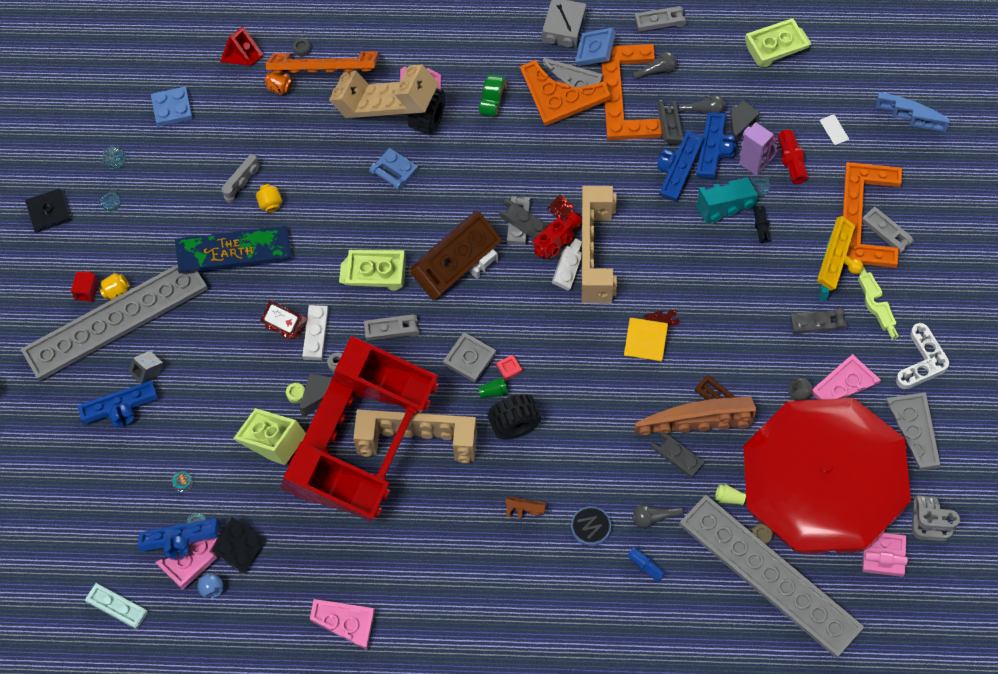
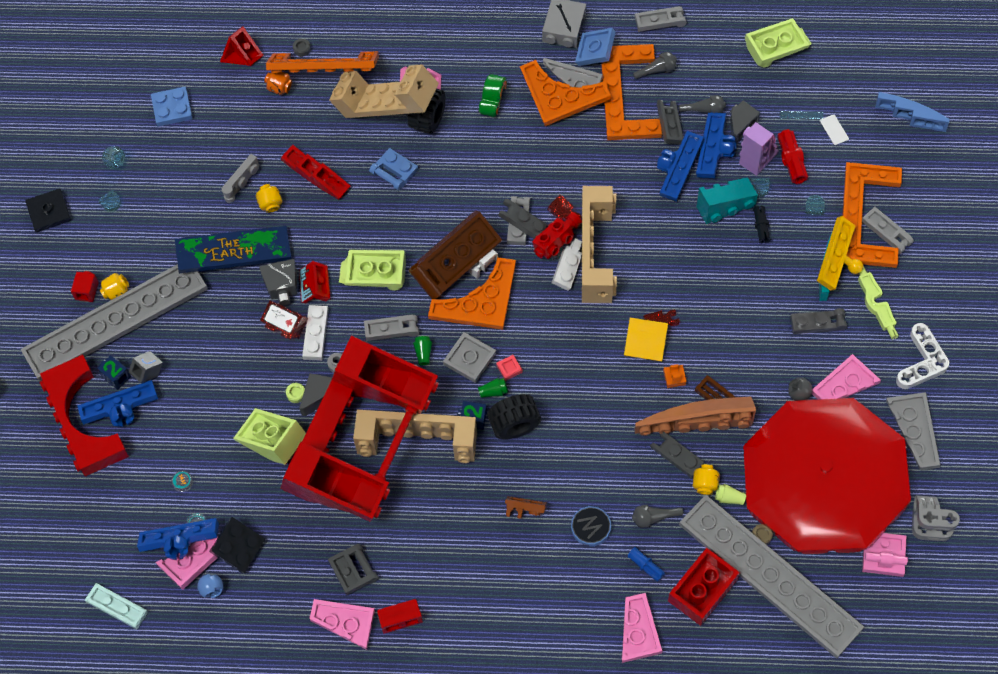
(90, 452): none -> red arch
(113, 372): none -> dark blue brick
(280, 280): none -> dark grey torso
(314, 172): none -> red slope
(314, 282): none -> red panel
(346, 571): none -> dark grey plate
(399, 616): none -> red panel
(423, 349): none -> green cone
(477, 410): none -> dark blue brick
(484, 305): none -> orange plate
(639, 633): none -> bright pink wing
(674, 376): none -> orange tile
(703, 586): none -> red brick
(705, 479): none -> yellow head
(802, 114): none -> clear light blue piece
(815, 205): none -> clear light blue tile

